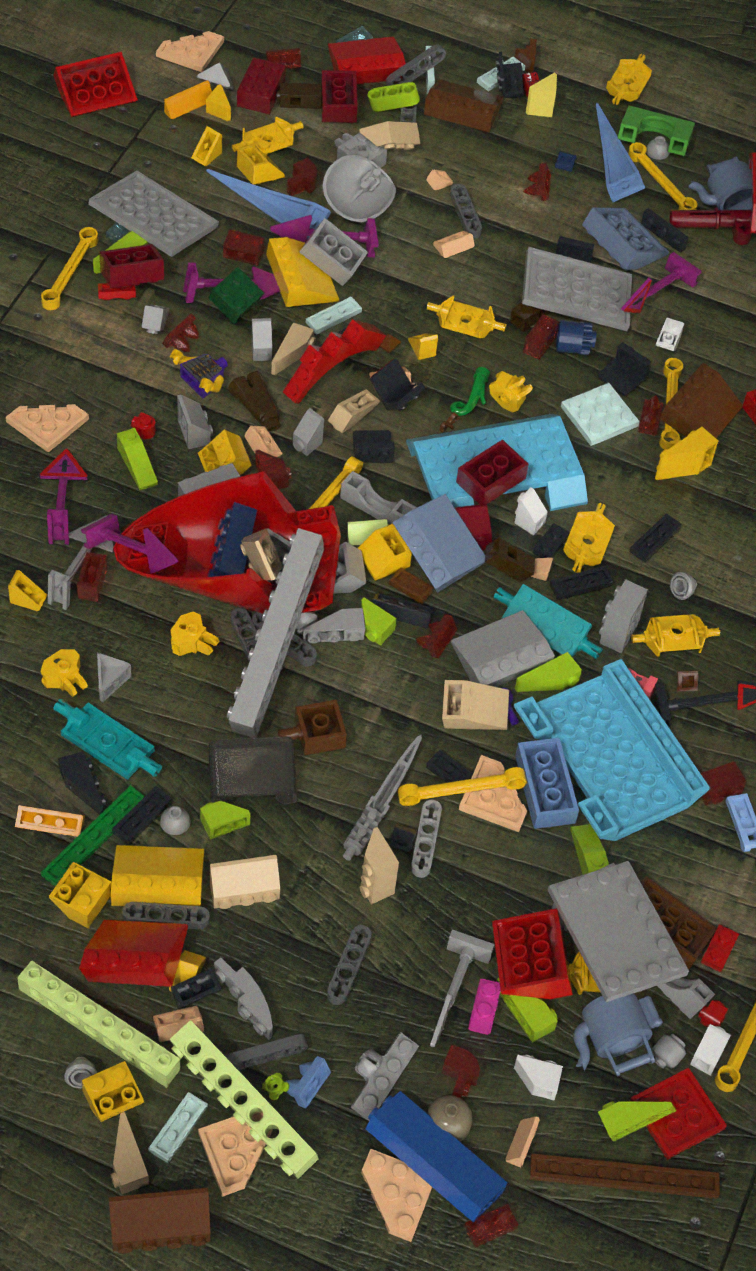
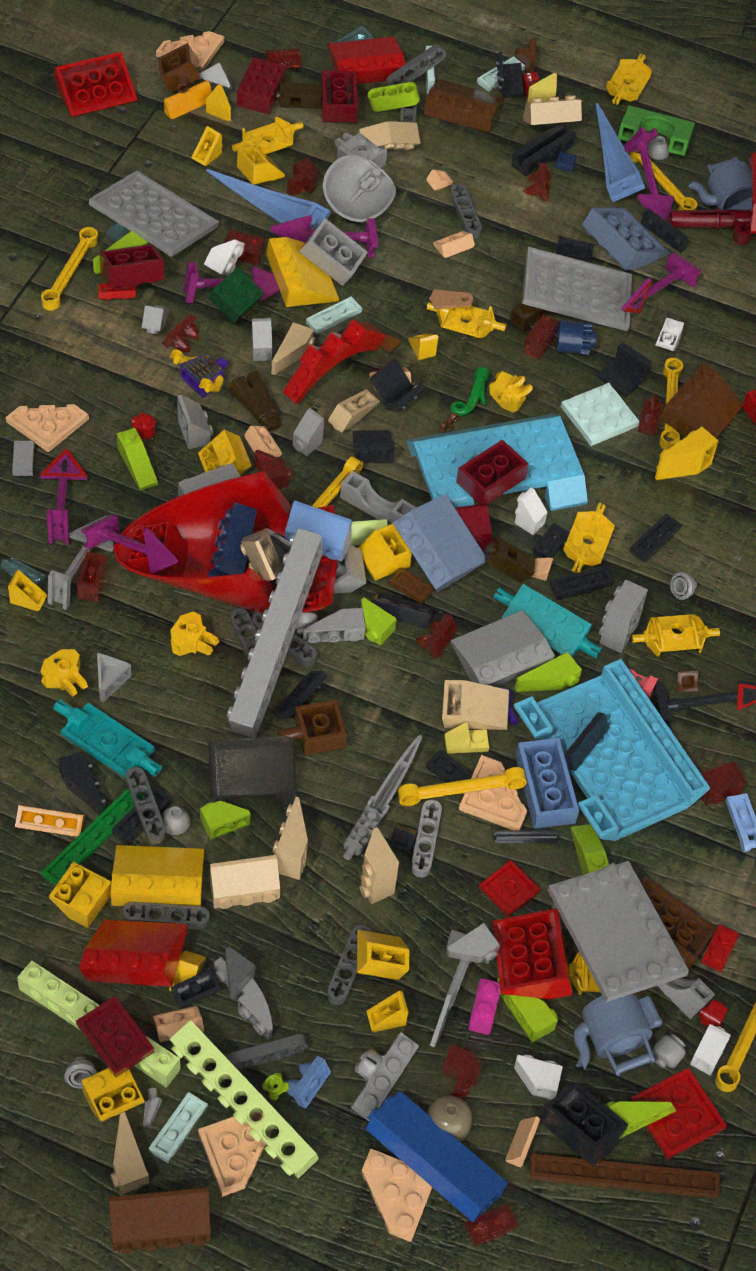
(12, 565): none -> clear light blue plate
(23, 458): none -> light grey tile
(115, 1036): none -> dark red plate
(144, 805): none -> dark grey beam
(151, 1106): none -> light grey bar
(179, 68): none -> reddish brown brick
(224, 256): none -> white slope
(239, 971): none -> dark grey slope
(292, 846): none -> tan slope
(300, 694): none -> black plate
(332, 527): none -> medium blue slope
(381, 955): none -> yellow slope
(388, 1013): none -> yellow slope
(450, 299): none -> medium nougat piece
(465, 740): none -> light yellow slope
(475, 946): none -> light grey slope
(509, 888): none -> red tile
(525, 836): none -> black axle
(543, 149): none -> black brick
(553, 110): none -> tan slope
(583, 1123): none -> black slope
(586, 741): none -> black tile
(657, 203): none -> magenta piece

